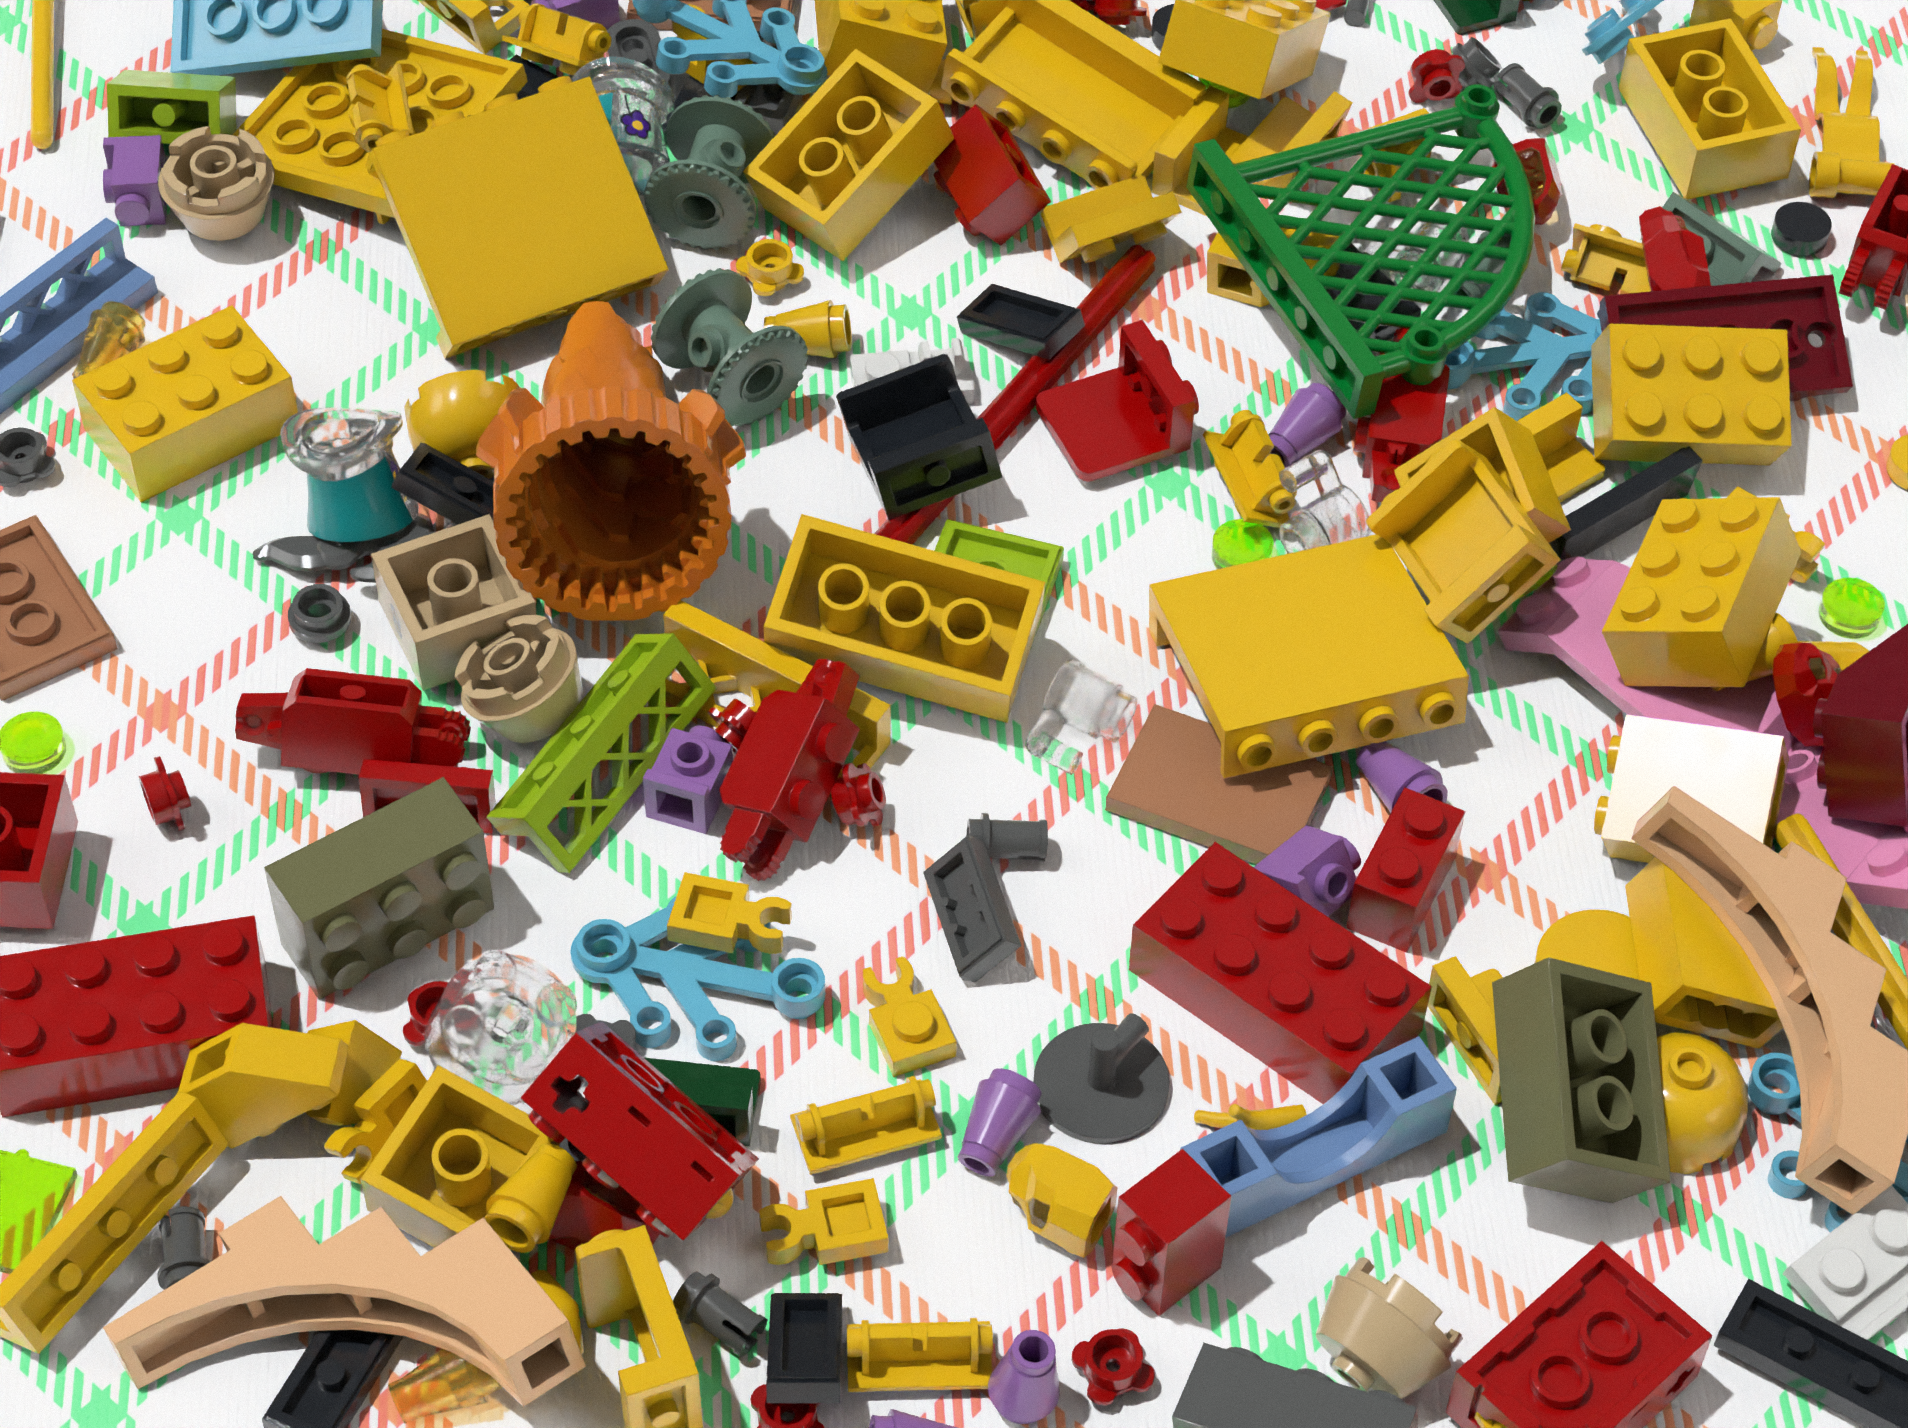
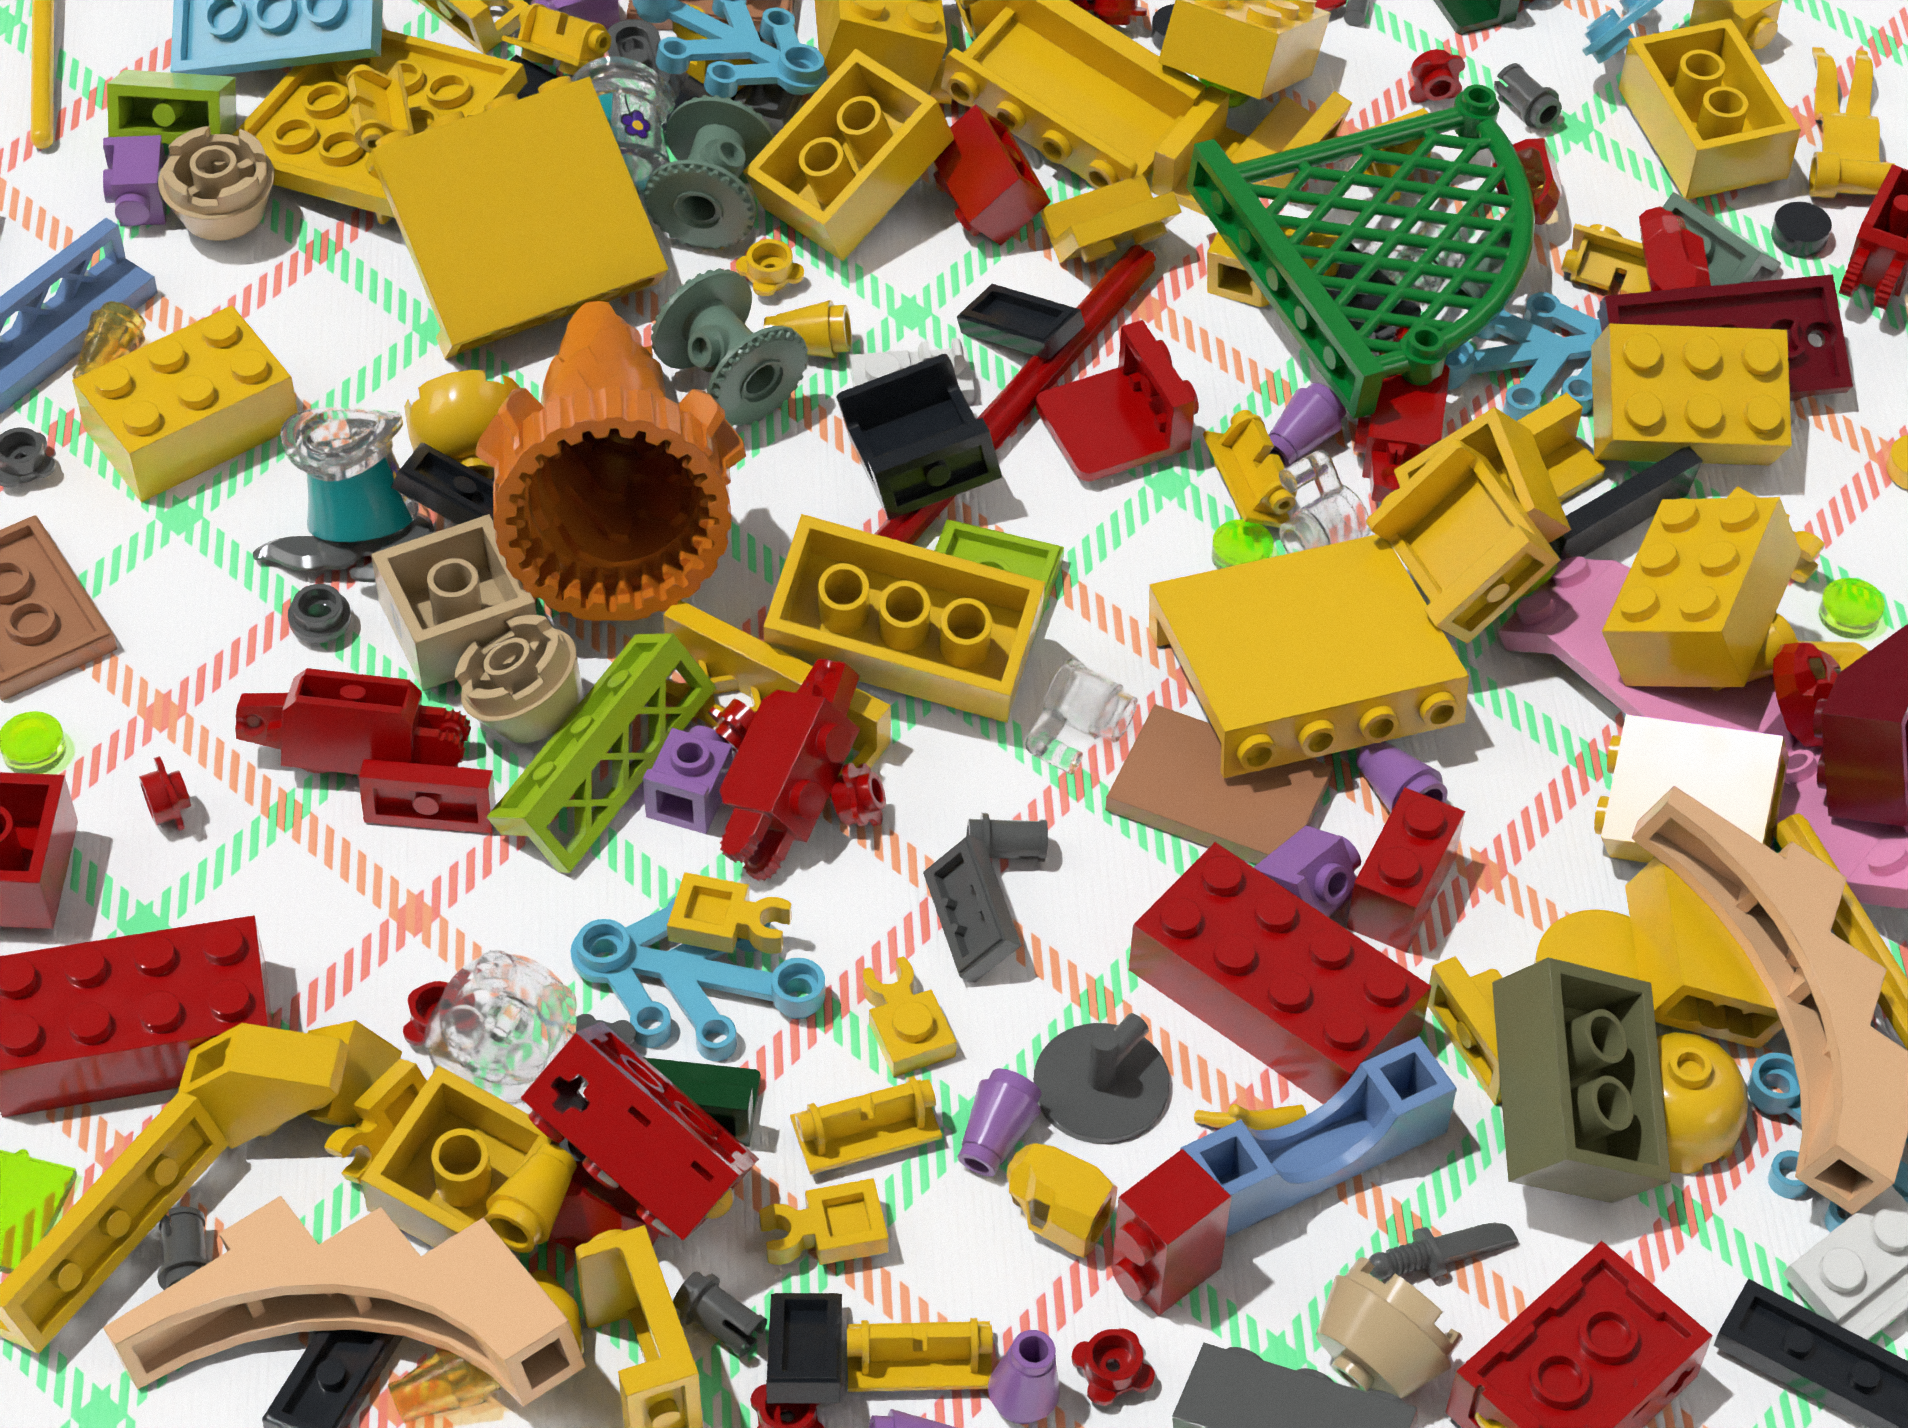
(380, 888): olive brick -> none
(1436, 1252): none -> dark grey piece
(1479, 63): dark grey plate -> none

